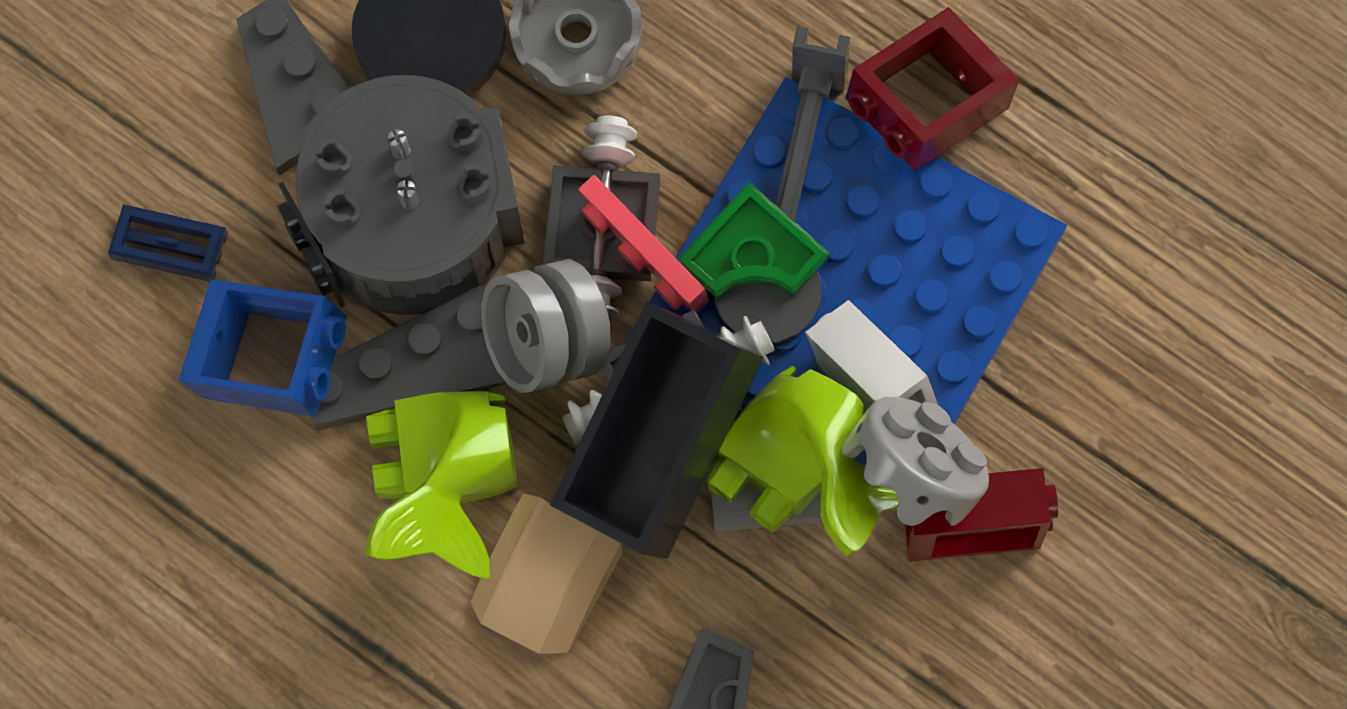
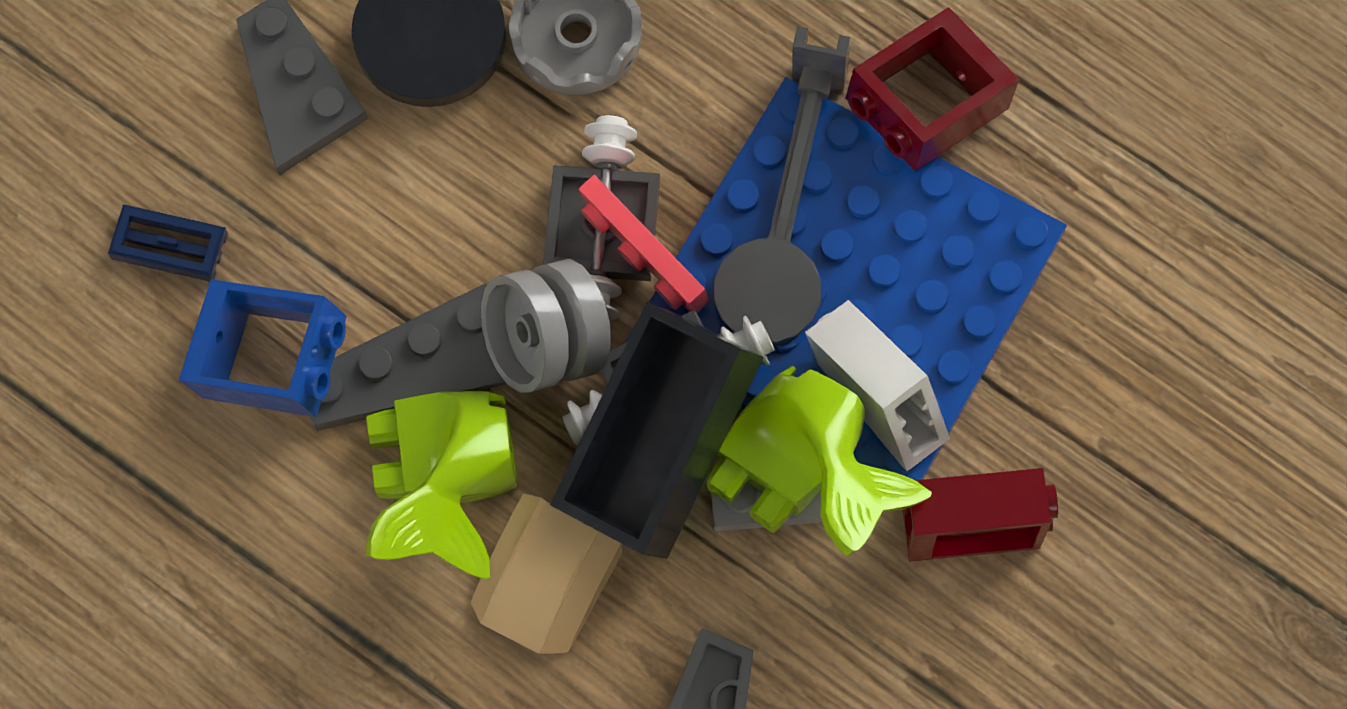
(402, 195): dark grey piece -> none
(753, 245): green tile -> none
(919, 455): light grey plate -> none

